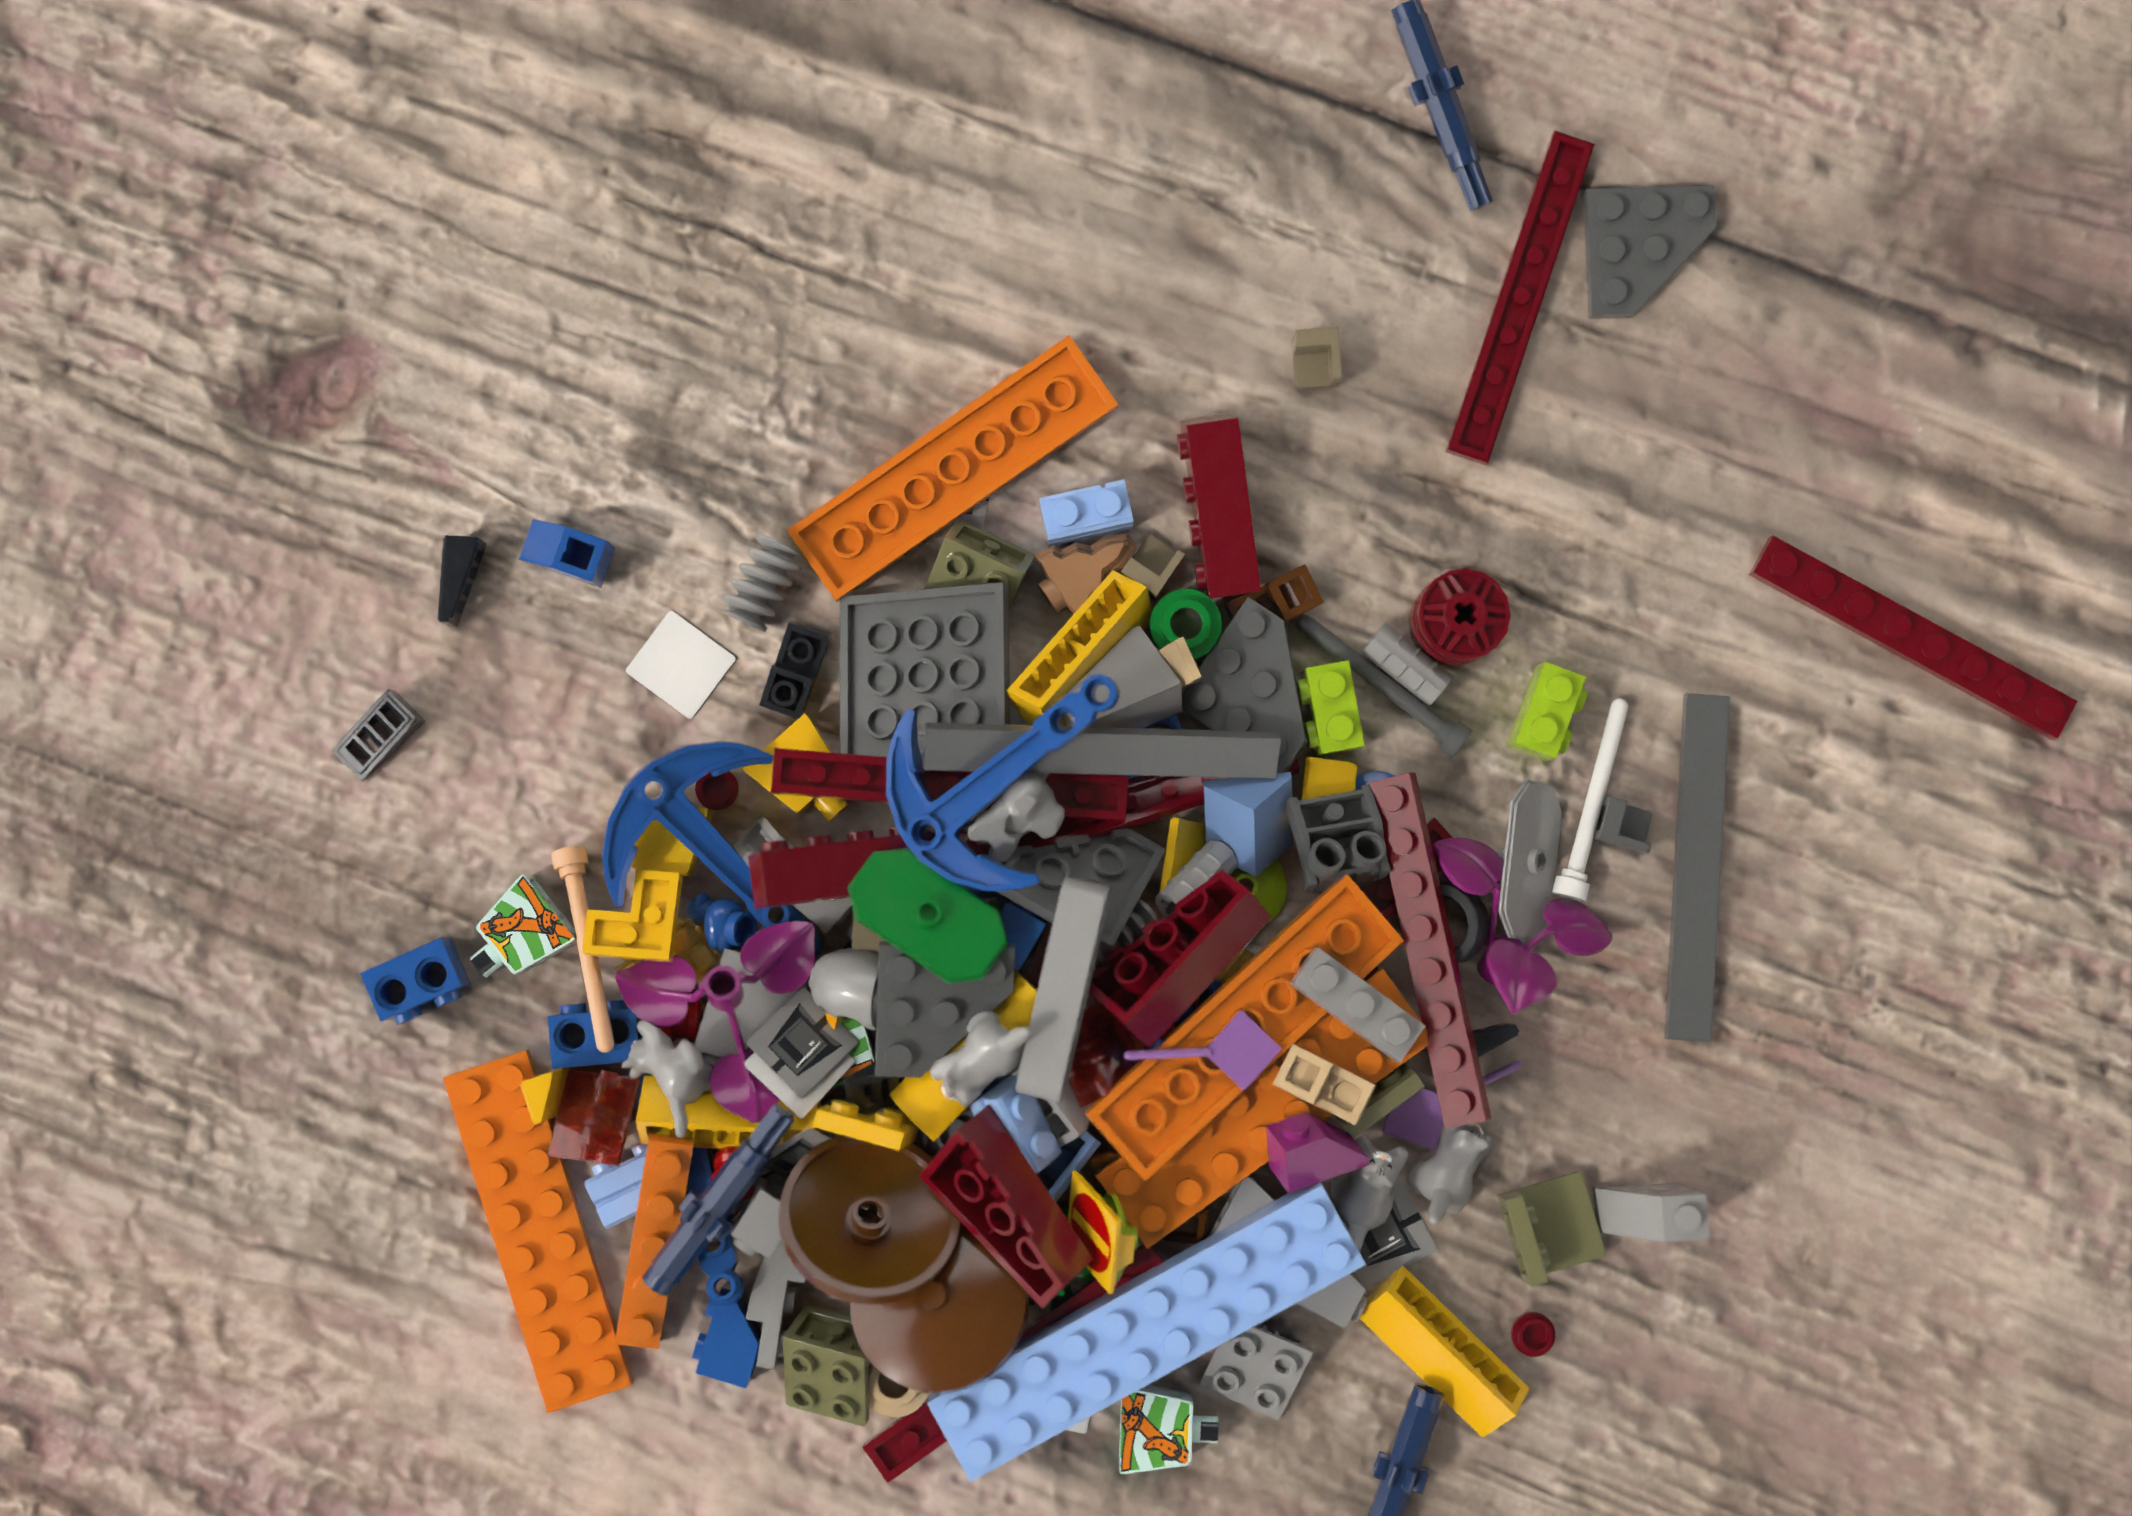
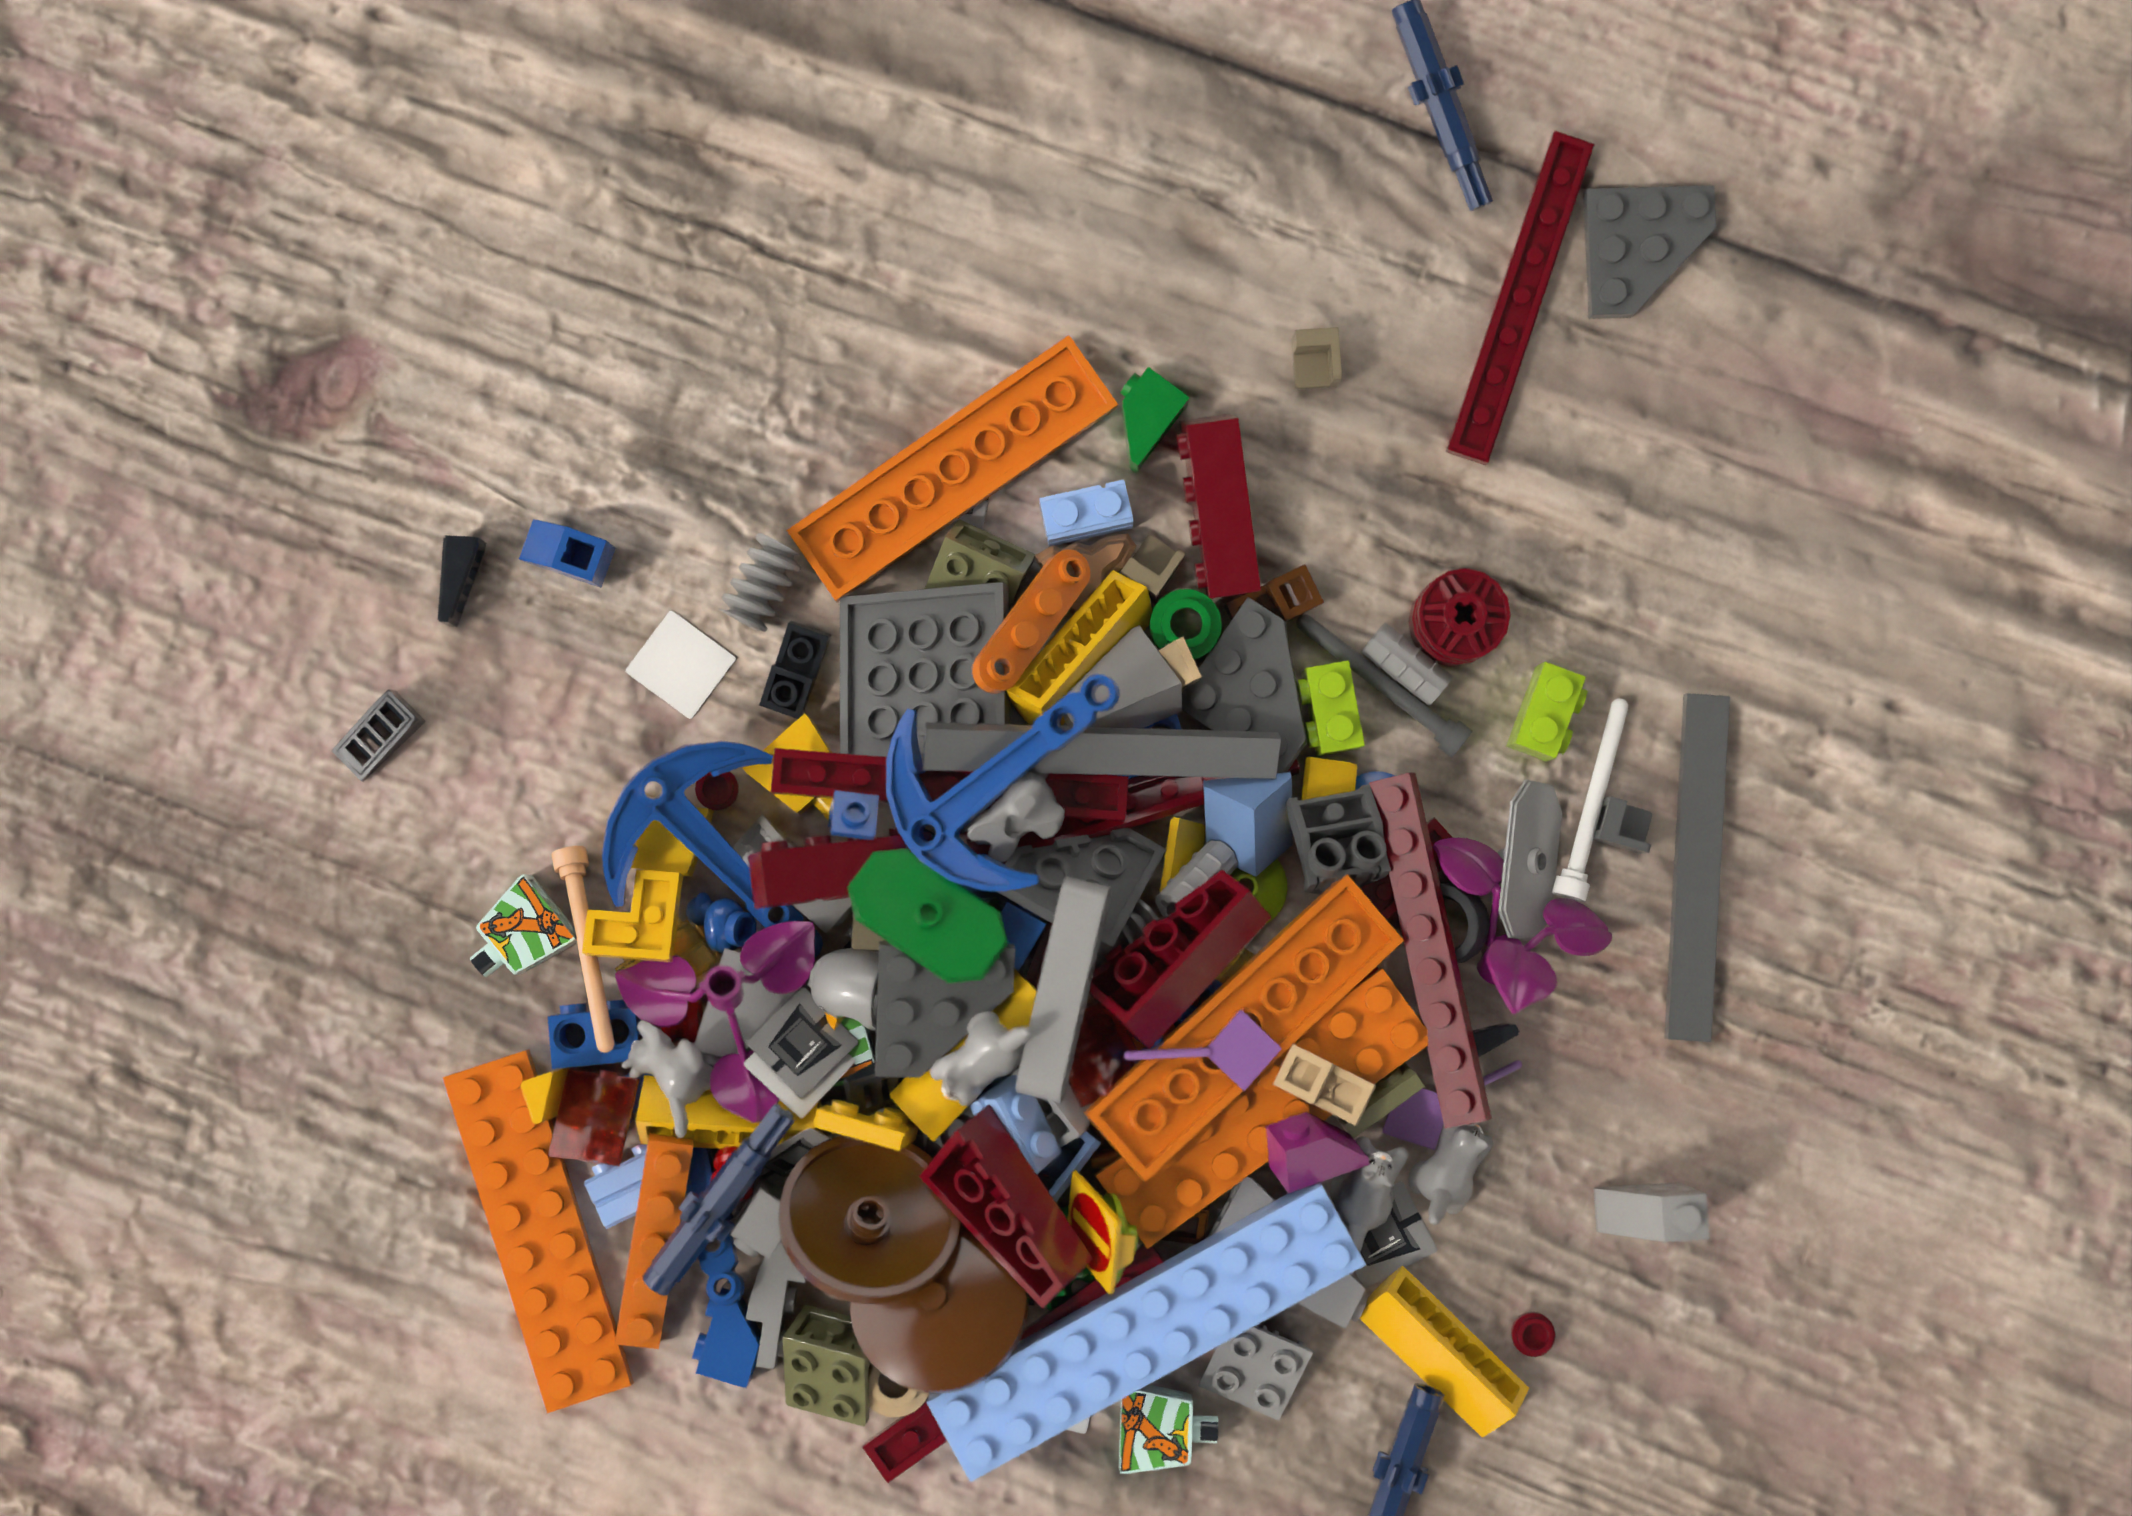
(413, 971): blue brick -> none
(853, 815): none -> blue bracket
(1031, 621): none -> orange plate
(1149, 413): none -> green slope
(1357, 1004): light grey plate -> none
(1551, 1226): olive bracket -> none
(1913, 638): dark red plate -> none

